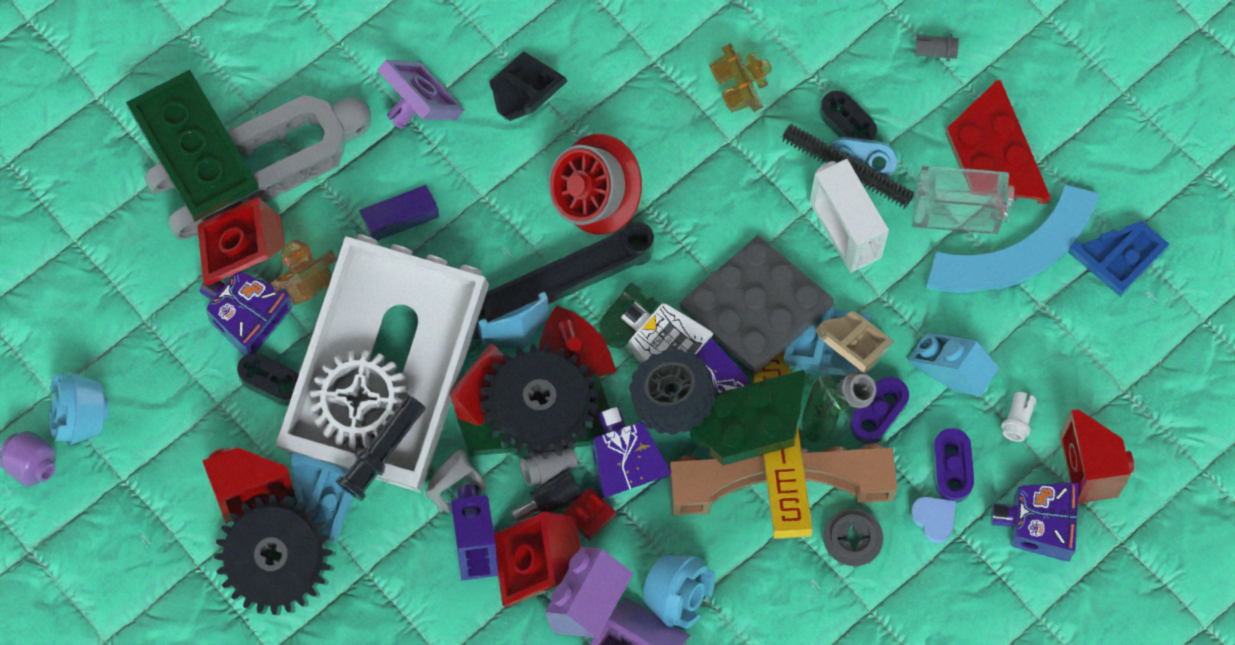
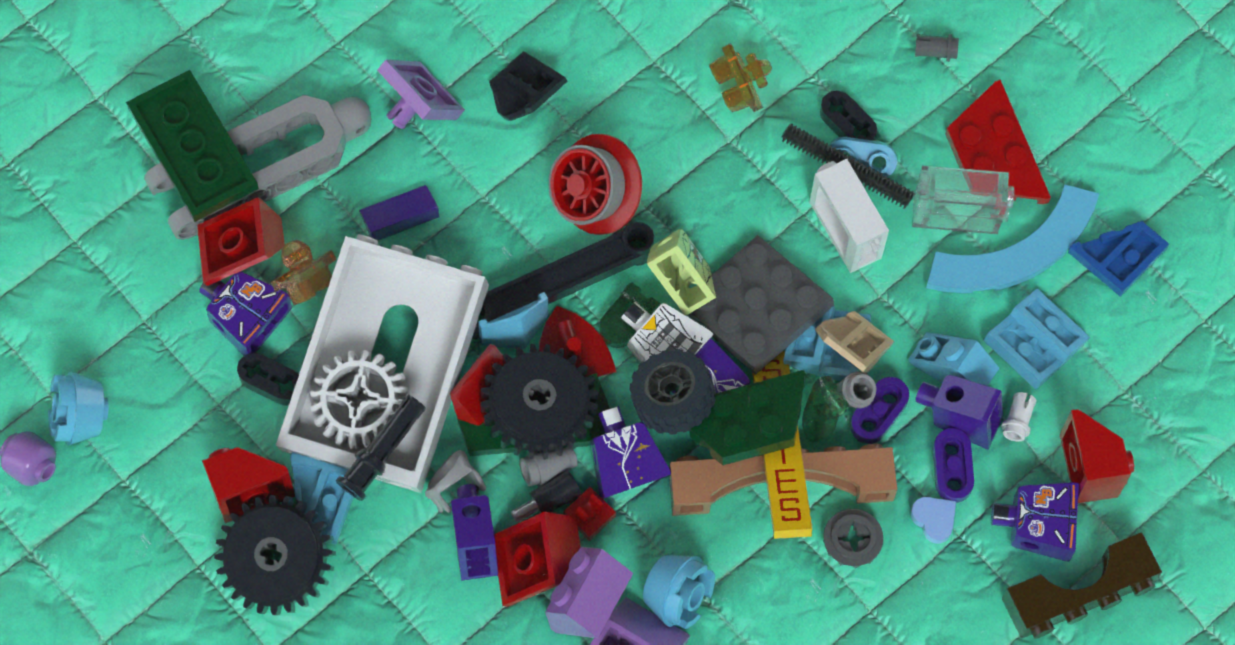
(677, 265): none -> yellowish green torso
(964, 406): none -> dark purple torso
(1036, 338): none -> medium azure slope
(1039, 604): none -> dark brown arch

